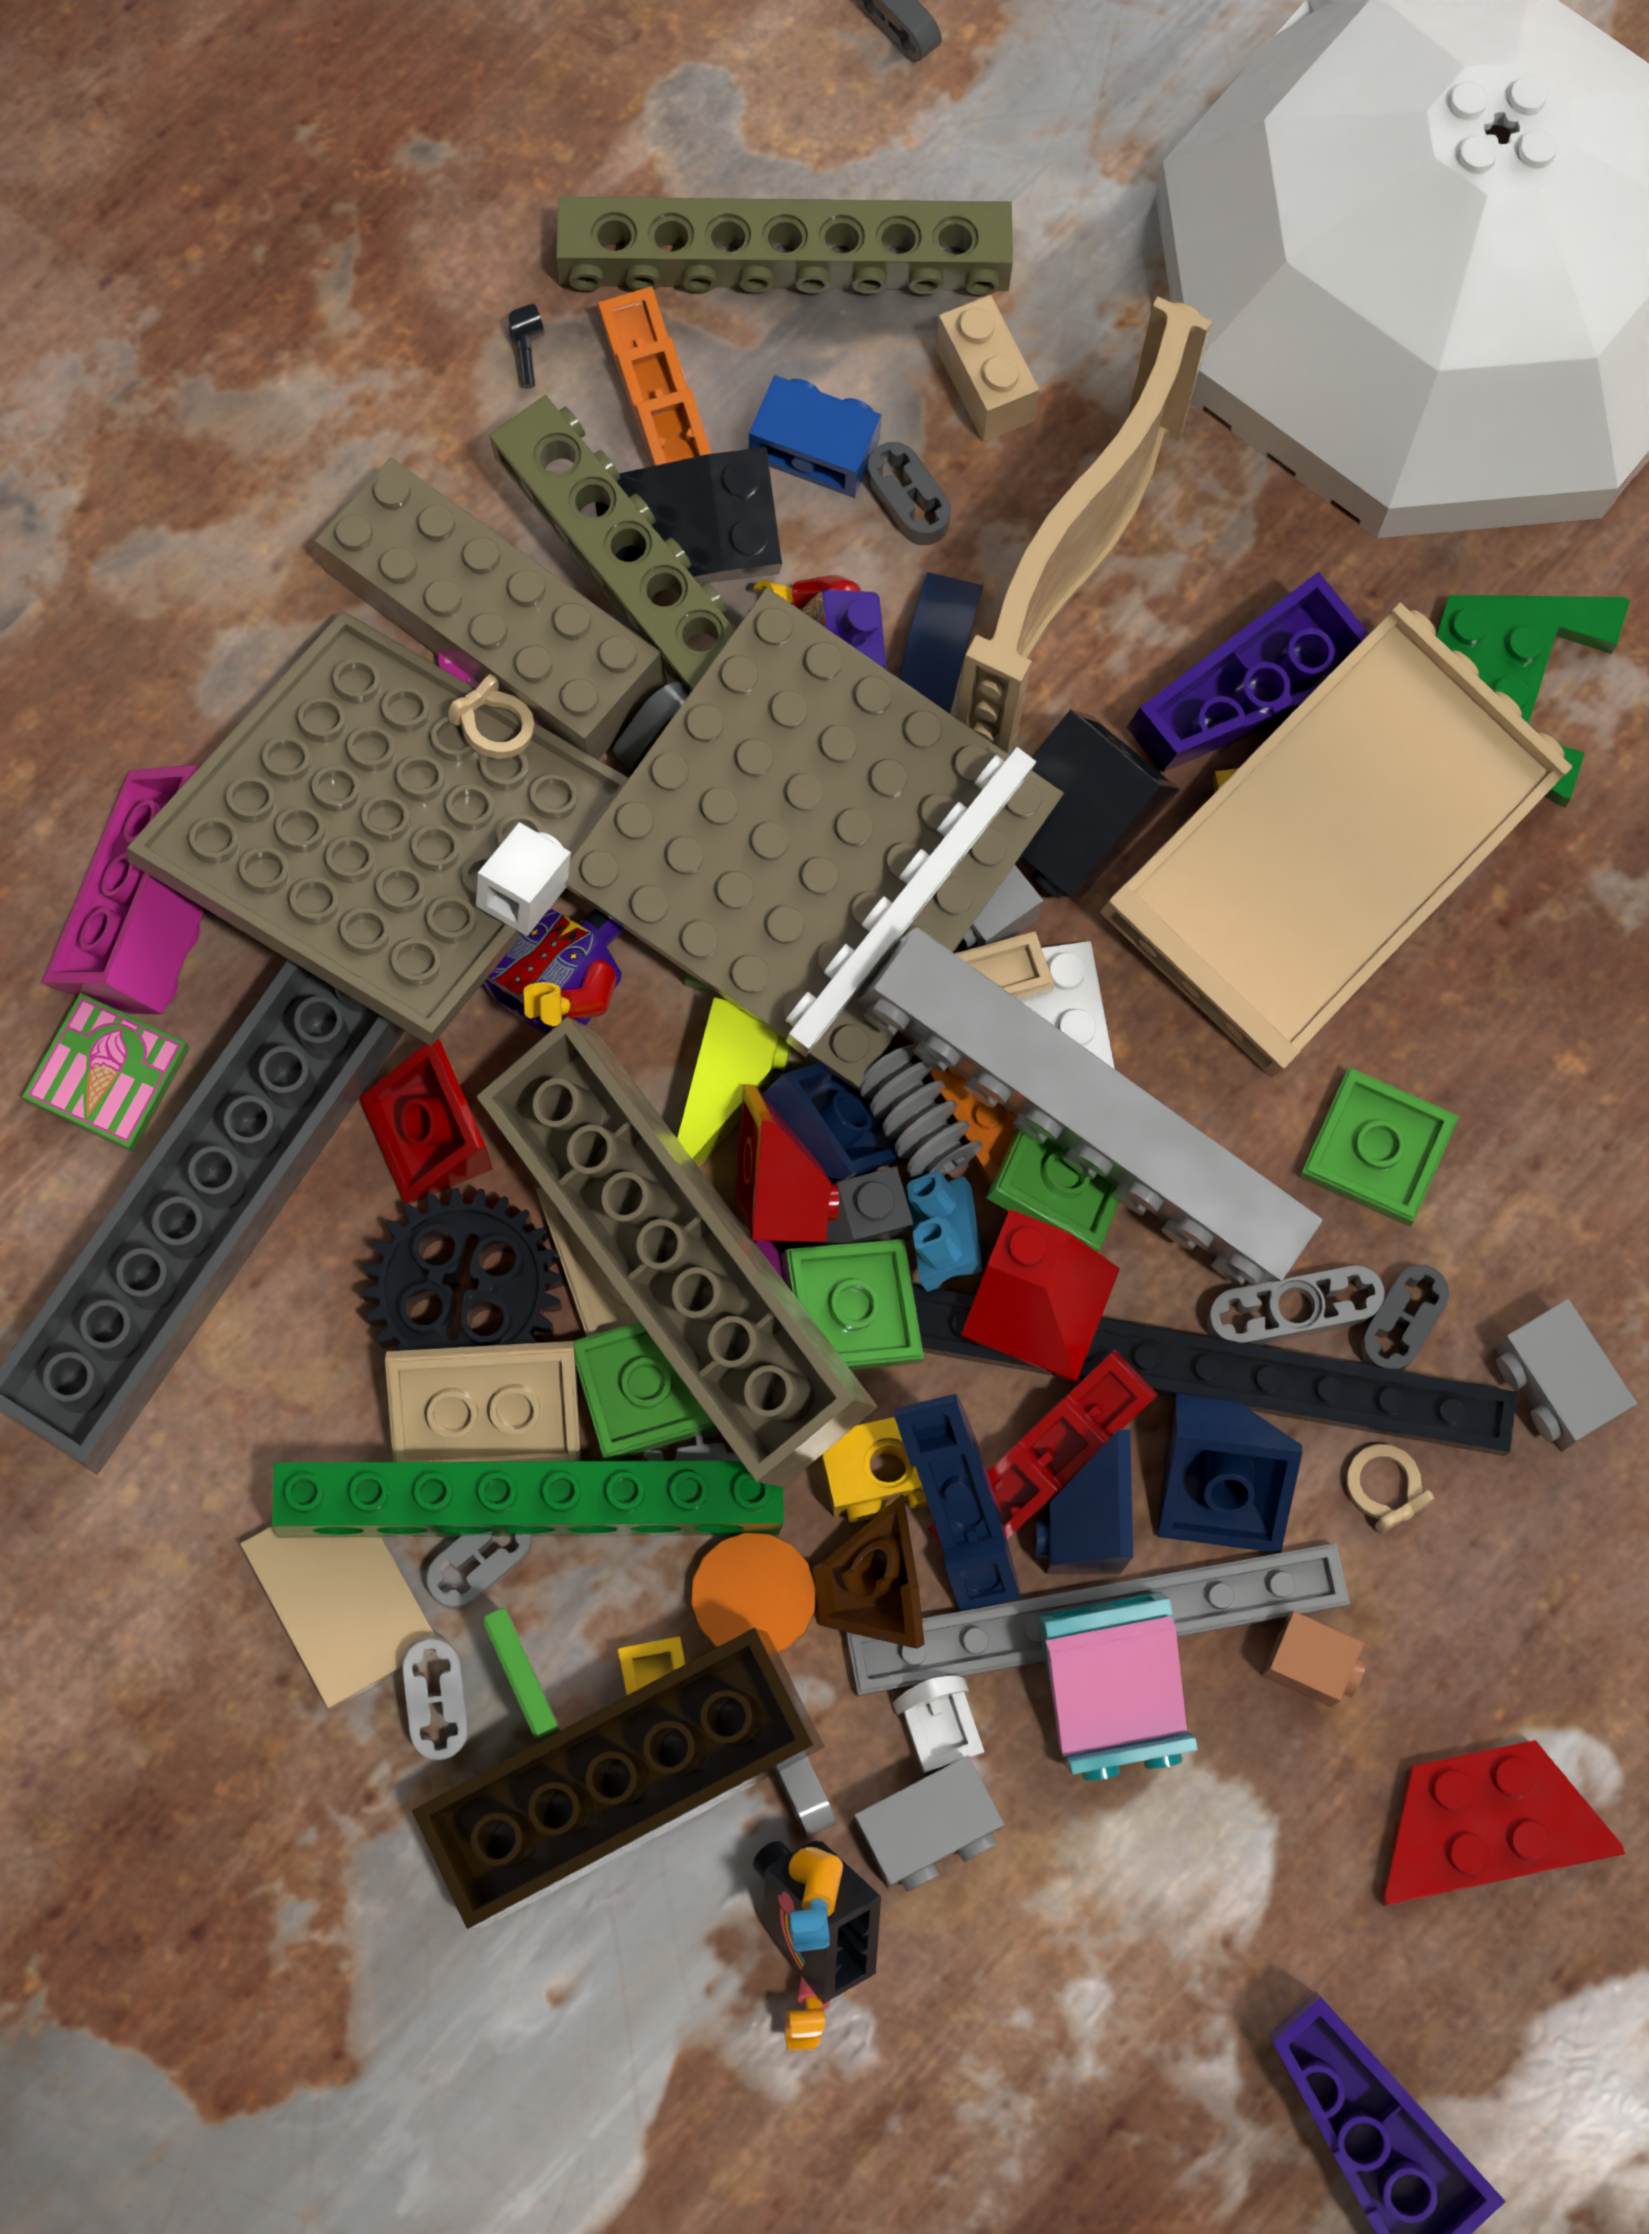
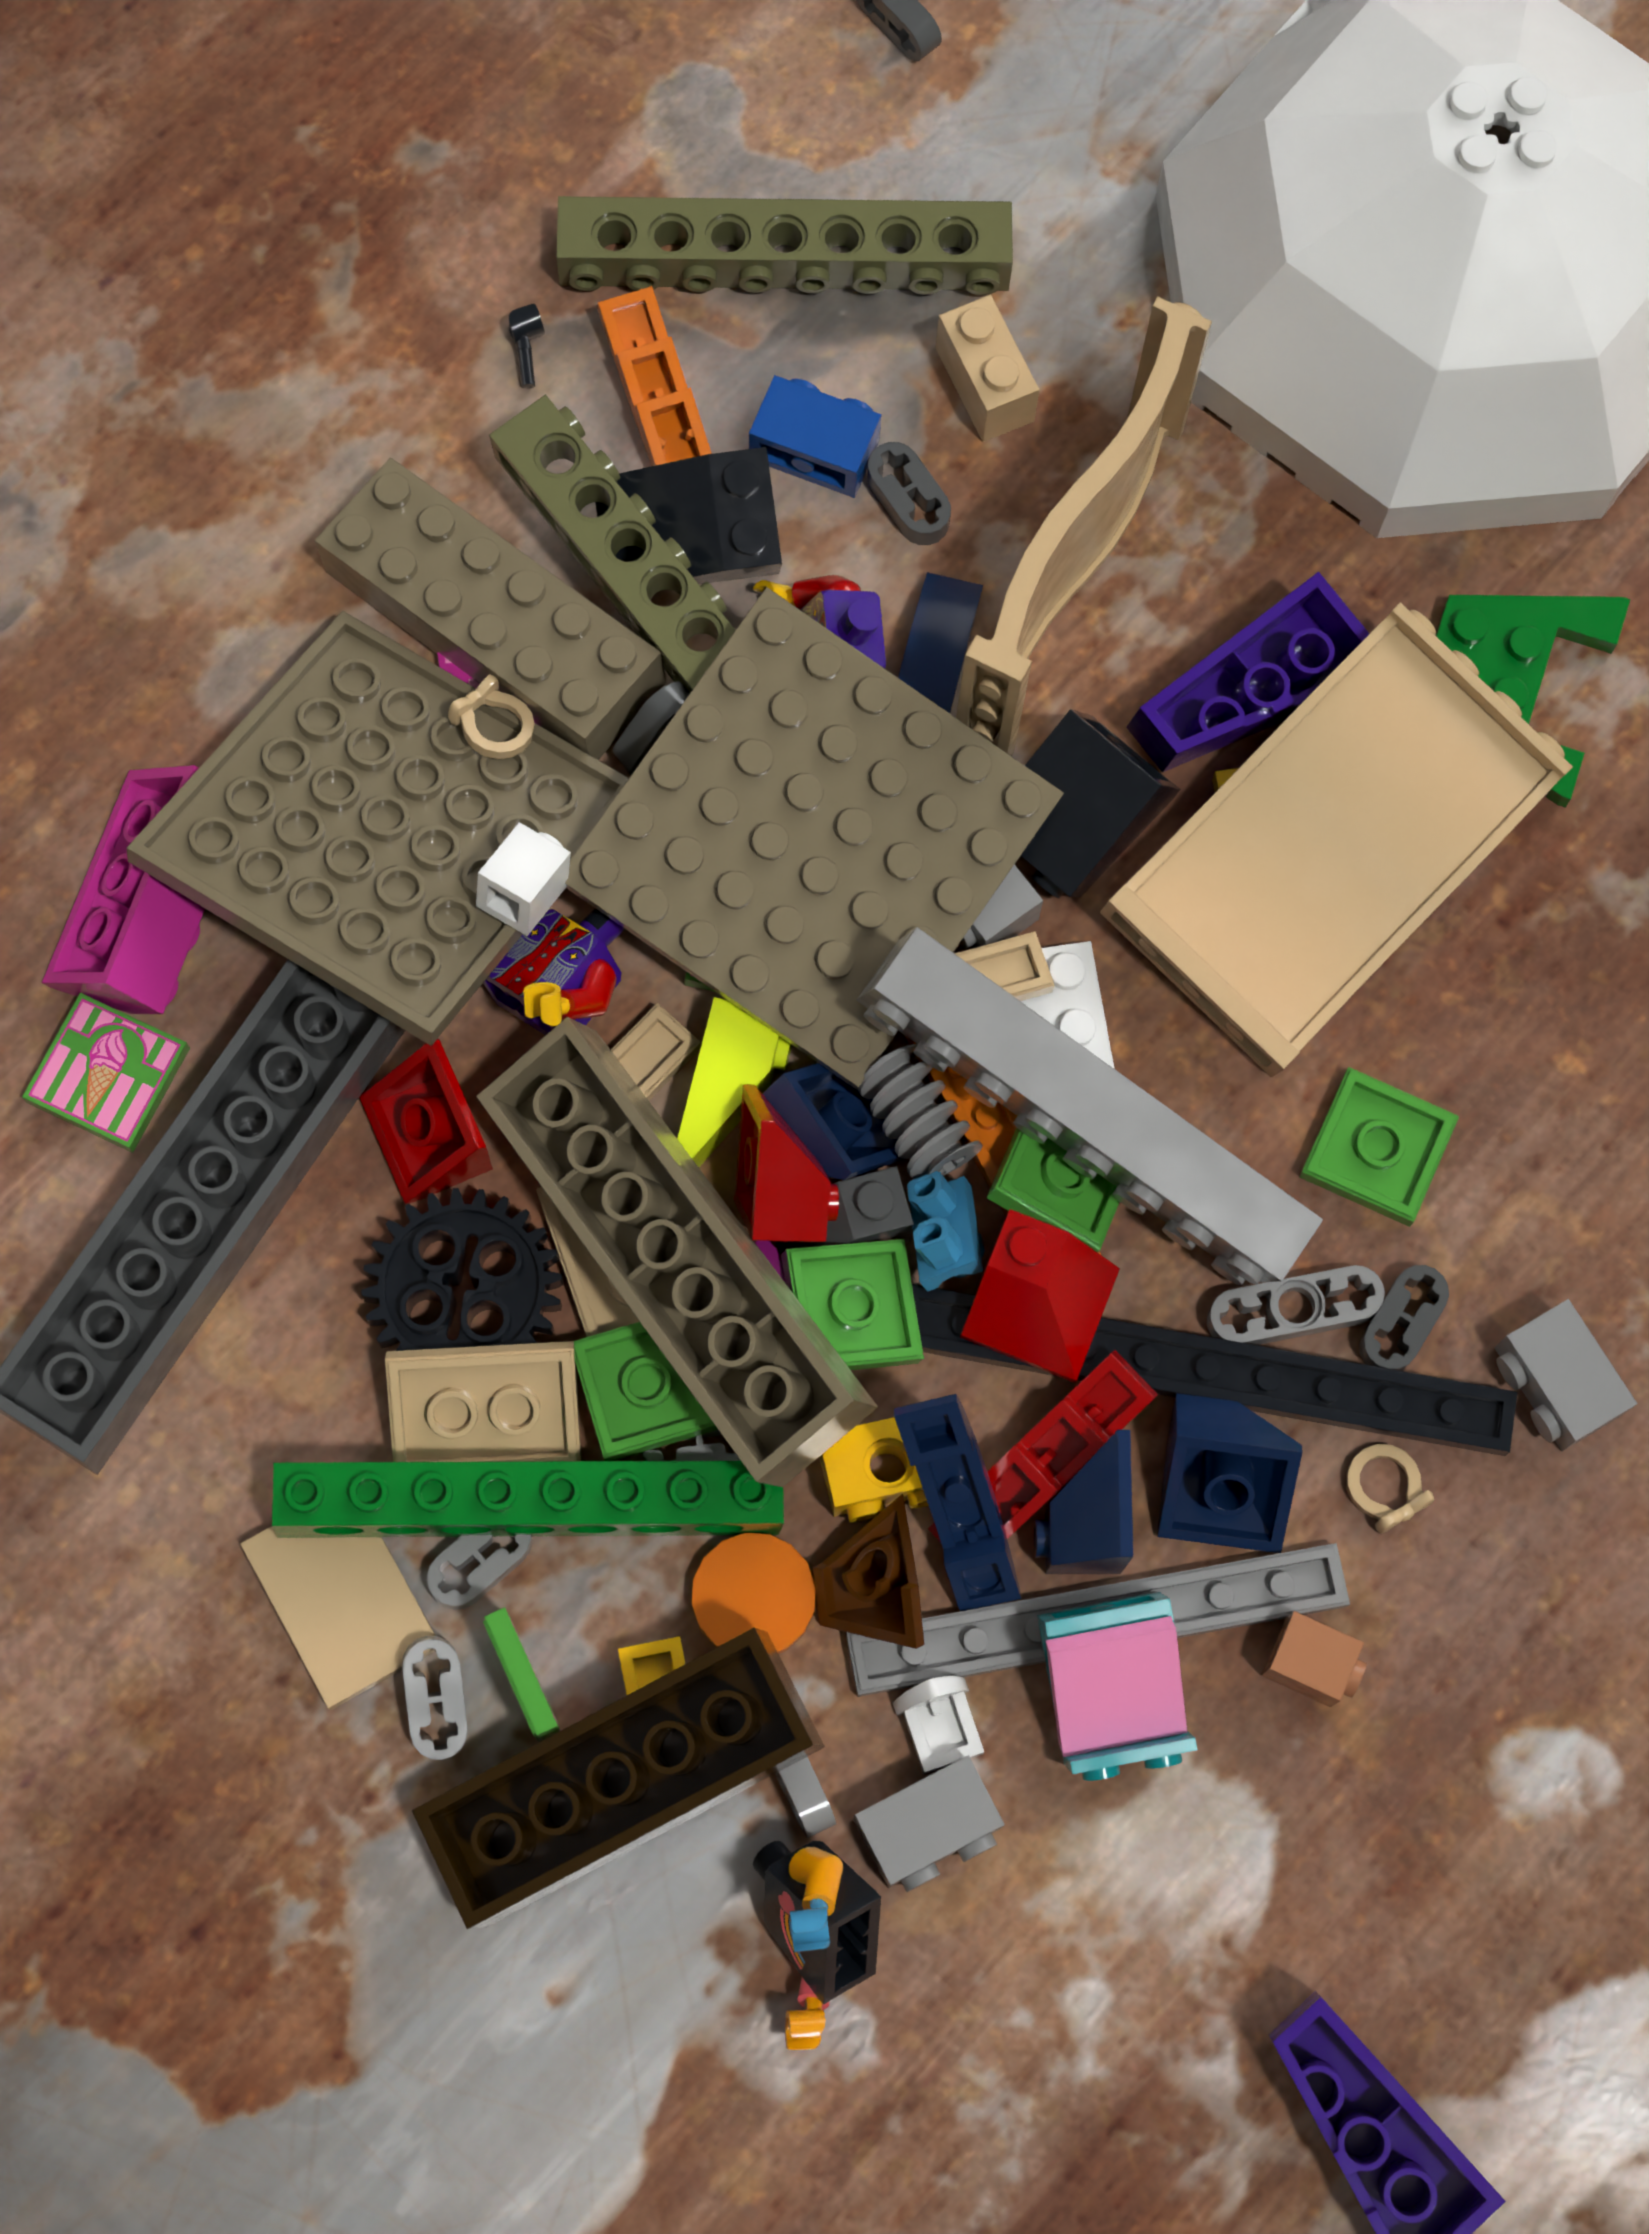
(655, 1050): none -> tan tile
(923, 879): white plate -> none
(1490, 1822): red wing -> none

